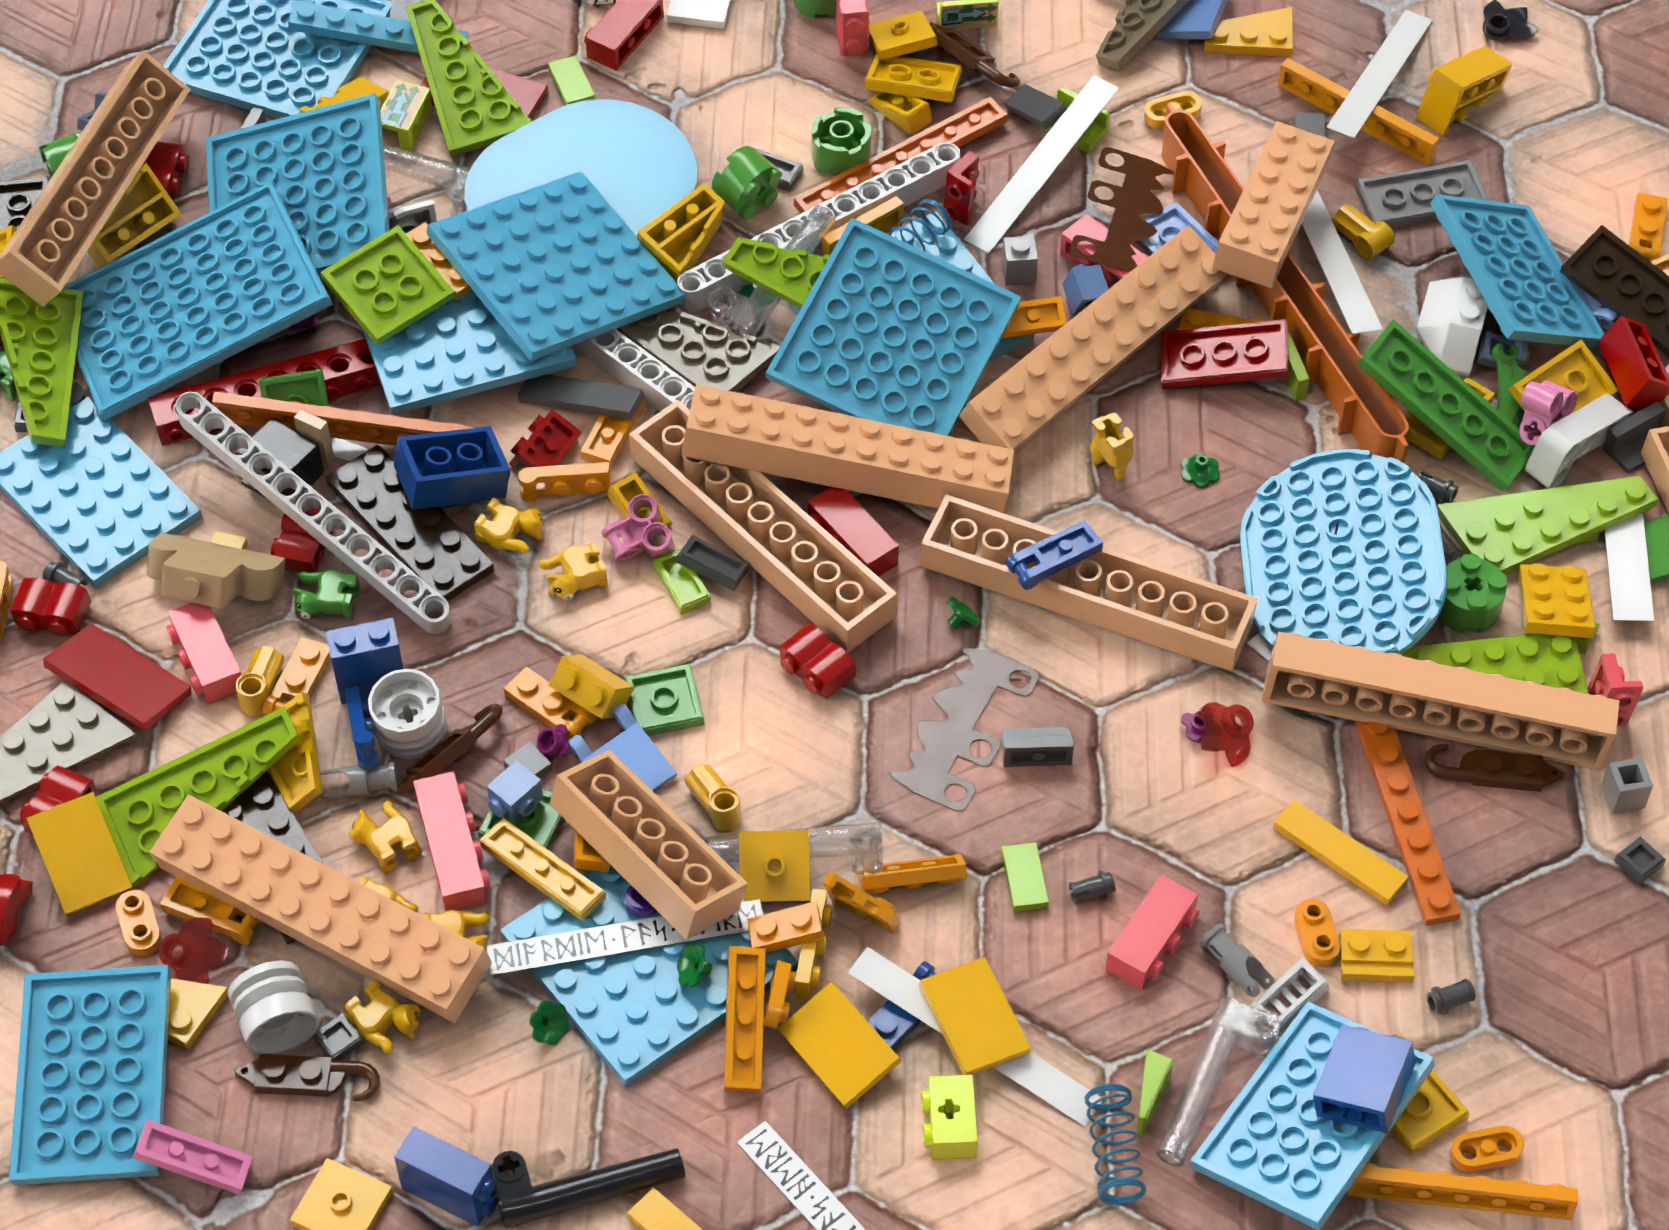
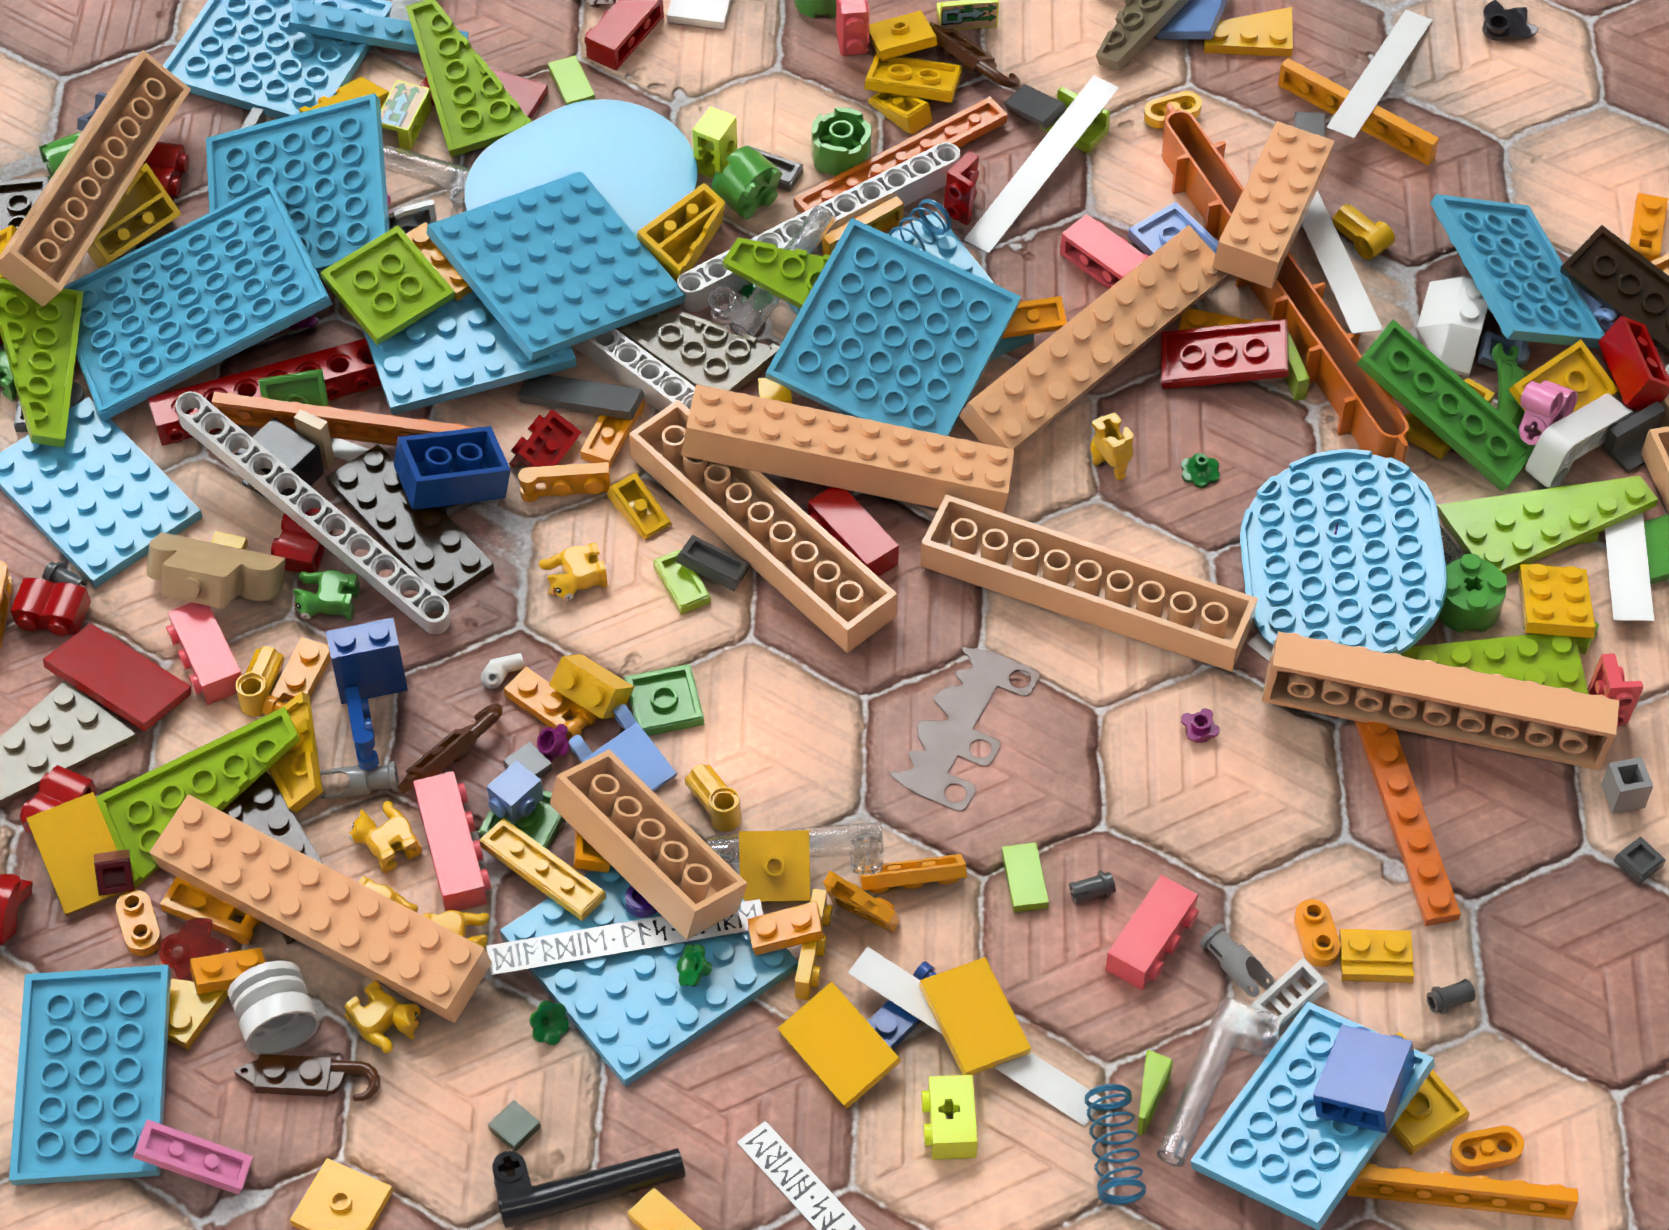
(113, 872): none -> dark red slope
(220, 970): none -> light orange plate
(338, 1038): tile -> none
(406, 698): white wheel -> none
(446, 1176): brick -> none
(498, 669): none -> white arm
(506, 524): yellow animal -> none
(514, 1125): none -> tile
(639, 531): bright pink piece -> none
(714, 141): none -> neon yellow brick
(744, 1019): light orange plate -> none
(774, 391): none -> yellow tile
(776, 1008): light orange plate -> none
(817, 661): red brick -> none
(961, 614): green plant -> none
(1019, 260): light grey brick -> none
(1037, 746): panel -> none
(1054, 554): plate -> none
(1084, 286): medium blue brick -> none
(1129, 202): reddish brown piece -> none
(1224, 733): clear red plate -> none
(1340, 852): yellow tile -> none
(1406, 195): light grey tile -> none
(1440, 489): dark grey pin -> none
(1461, 85): yellow wedge -> none
(1496, 769): reddish brown plate -> none

